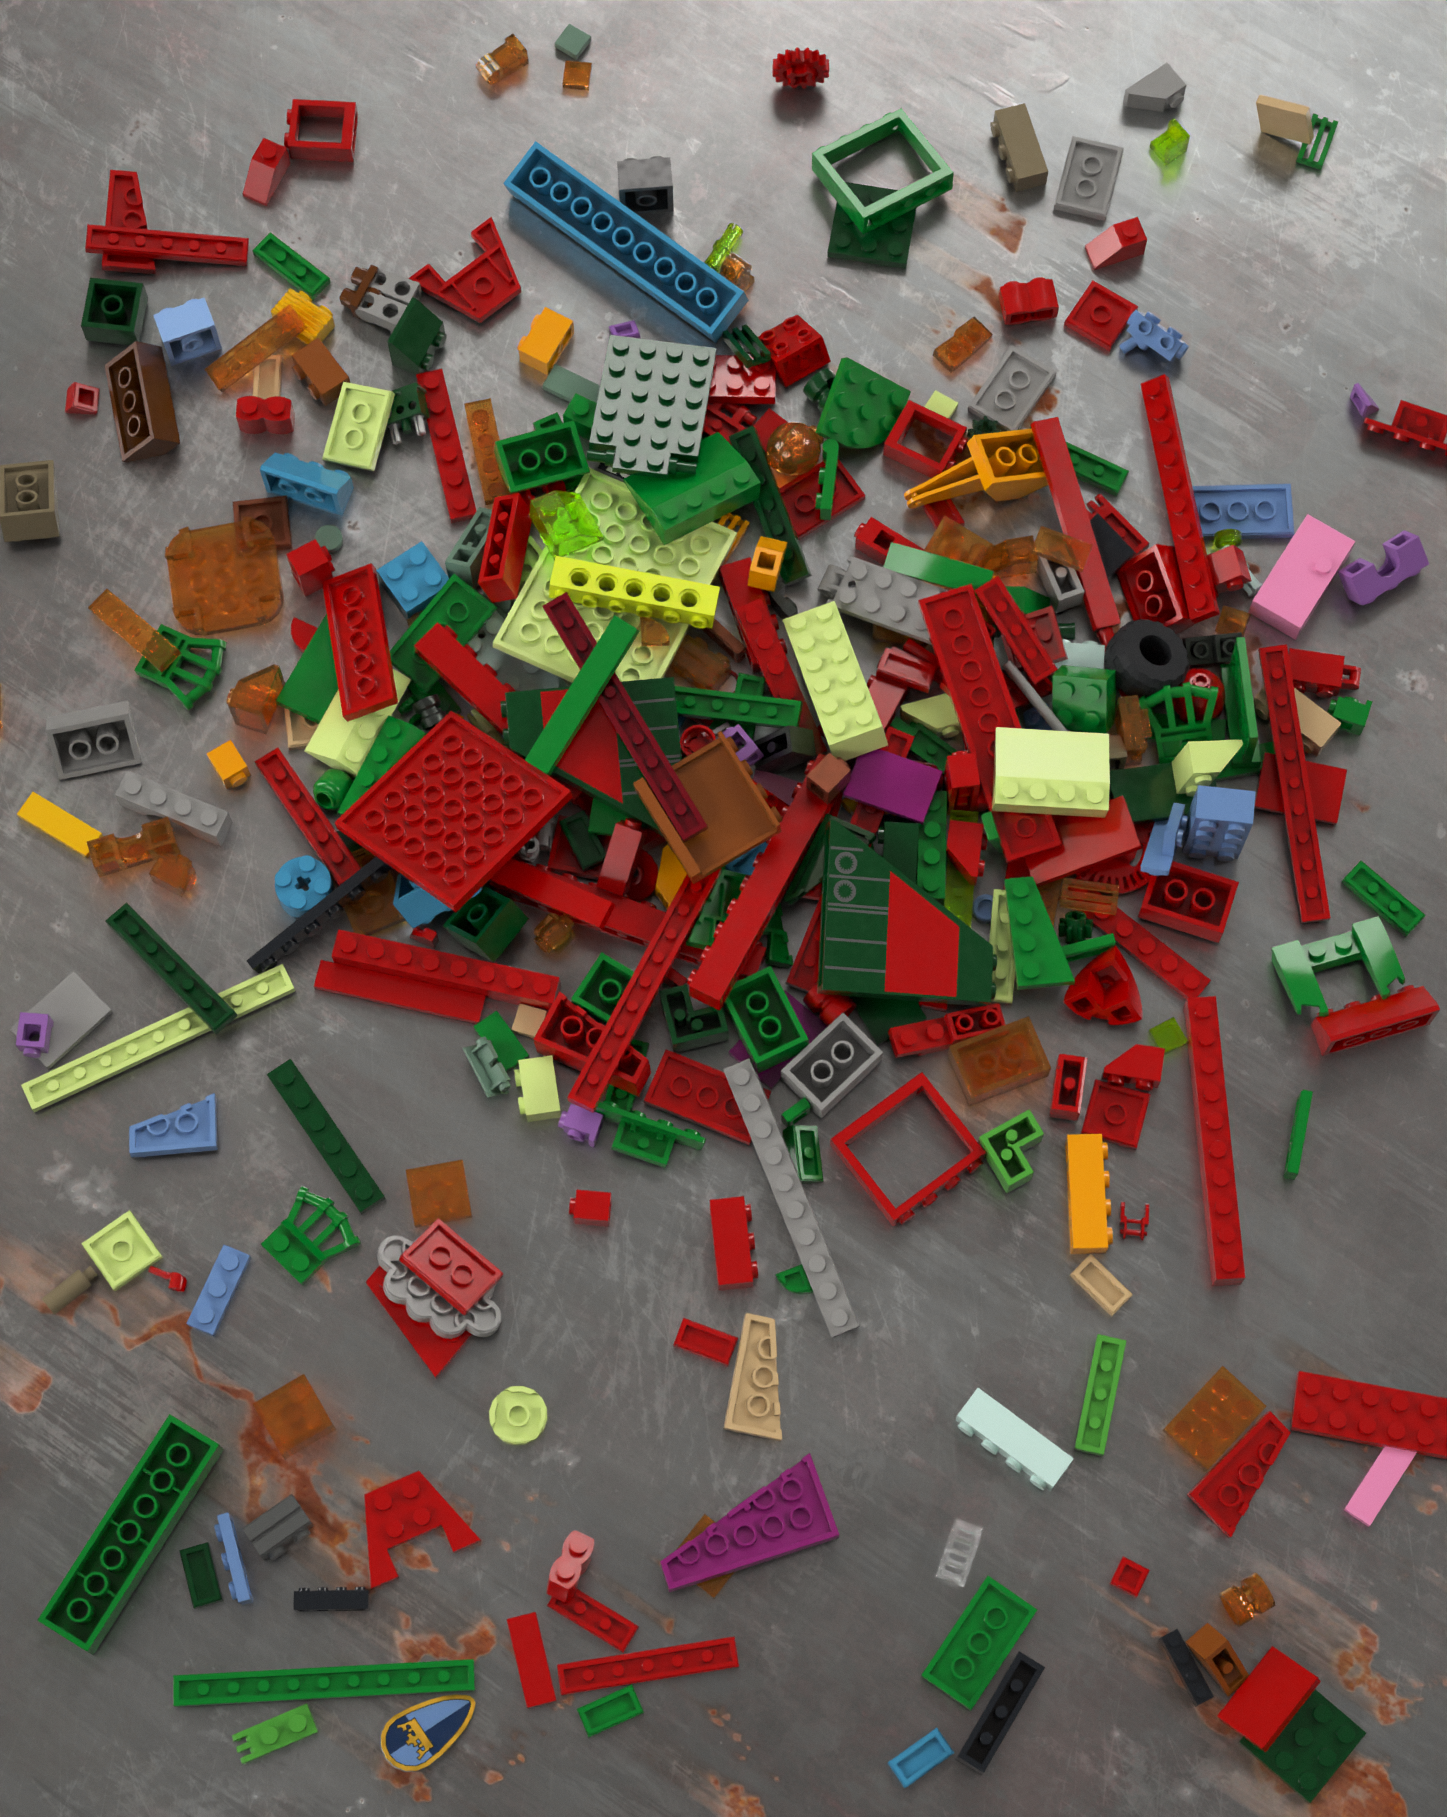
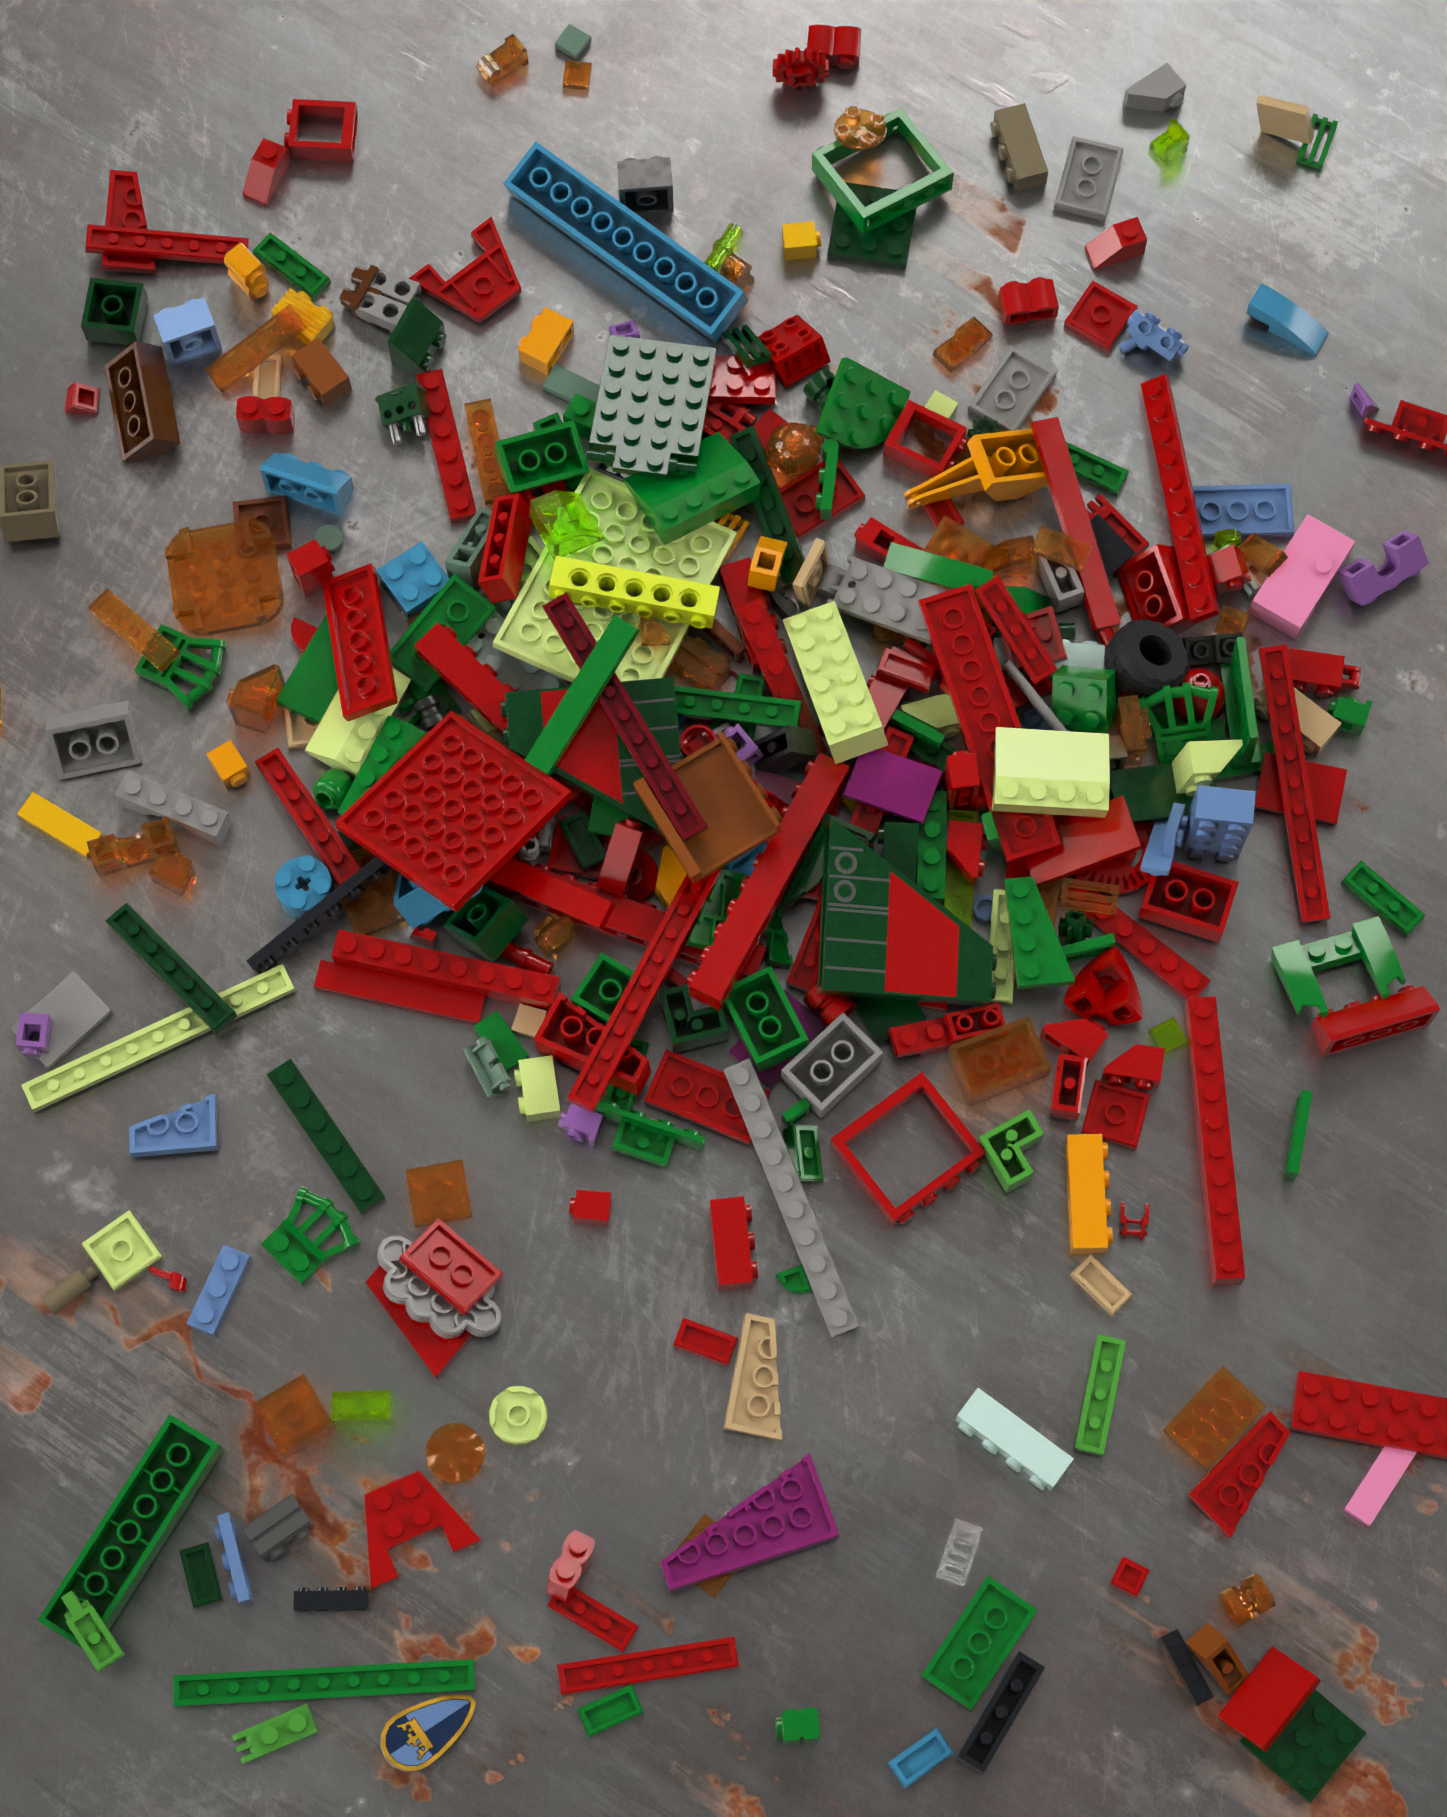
(91, 1632): none -> bright green hinge
(246, 271): none -> light orange brick
(358, 426): yellowish green tile -> none
(362, 1408): none -> clear neon green brick
(455, 1452): none -> clear orange dish
(526, 959): none -> red pin
(531, 1660): red tile -> none
(798, 1726): none -> green brick
(800, 240): none -> yellow brick
(811, 574): none -> tan tile
(828, 778): copper brick -> none
(838, 44): none -> red brick
(860, 128): none -> clear orange dish
(923, 733): none -> green tile
(1076, 1037): none -> red slope
(1262, 554): none -> clear orange tile
(1286, 319): none -> dark azure slope

